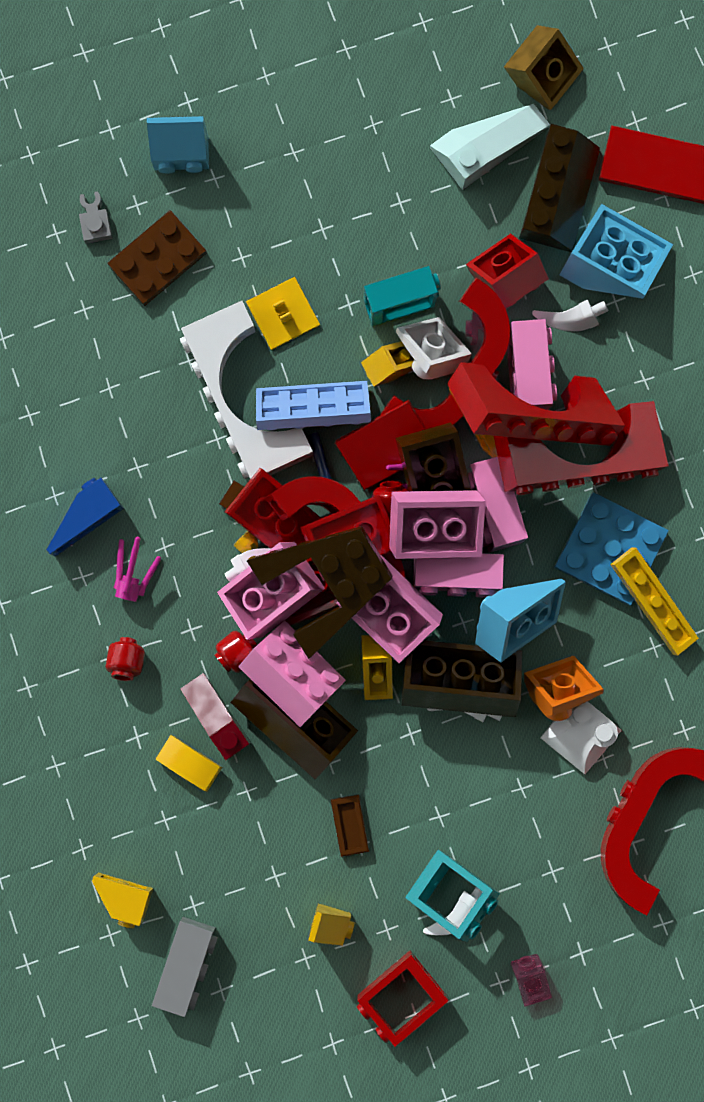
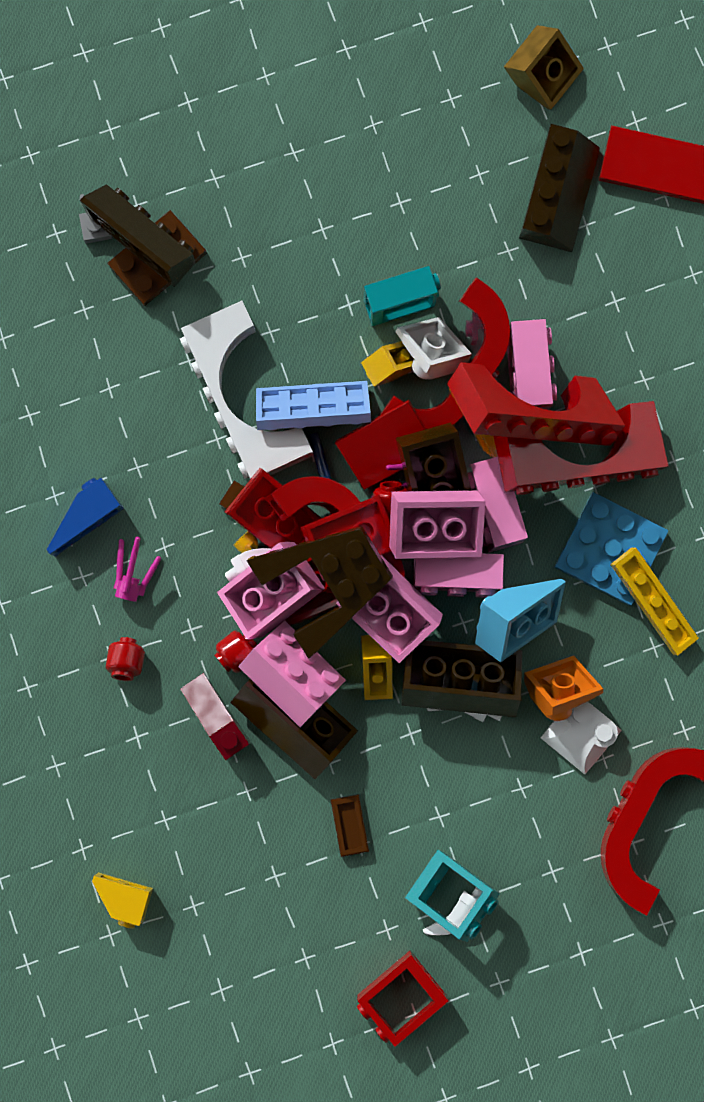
(138, 233): none -> dark brown slope
(178, 144): medium azure slope -> none
(185, 967): light grey brick -> none
(188, 763): yellow slope -> none
(282, 313): yellow piece -> none
(331, 926): yellow slope -> none
(482, 145): light aqua wedge -> none
(509, 269): red slope -> none
(531, 979): clear pink bracket -> none
(575, 319): white bar -> none
(616, 256): medium azure slope -> none

